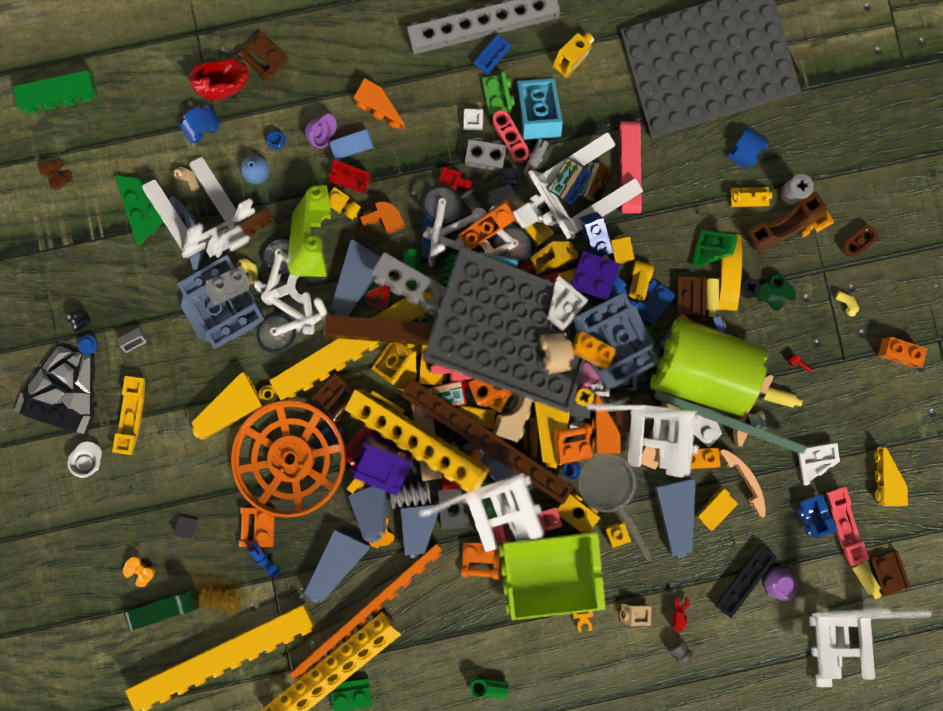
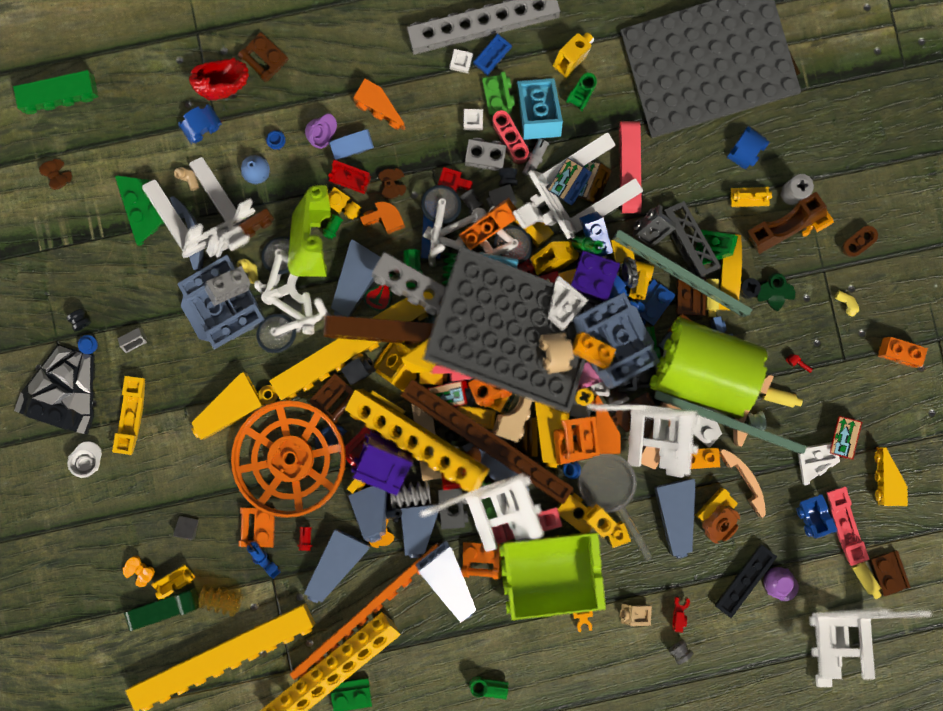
(172, 581): none -> yellow hinge
(305, 539): none -> red pin
(332, 227): none -> green pin
(358, 369): none -> black brick
(389, 177): none -> reddish brown piece
(394, 514): none -> black arm
(414, 361): none -> yellow slope
(446, 579): none -> slope
(461, 61): none -> white plate
(581, 94): none -> green piece
(586, 438): none -> orange plate
(587, 244): none -> green pin
(594, 515): none -> yellow brick
(629, 272): none -> dark grey gear
(653, 227): none -> dark grey bracket
(681, 273): none -> sand green tile
(686, 247): none -> dark grey fence
(722, 515): none -> dark orange plate
(845, 437): none -> panel

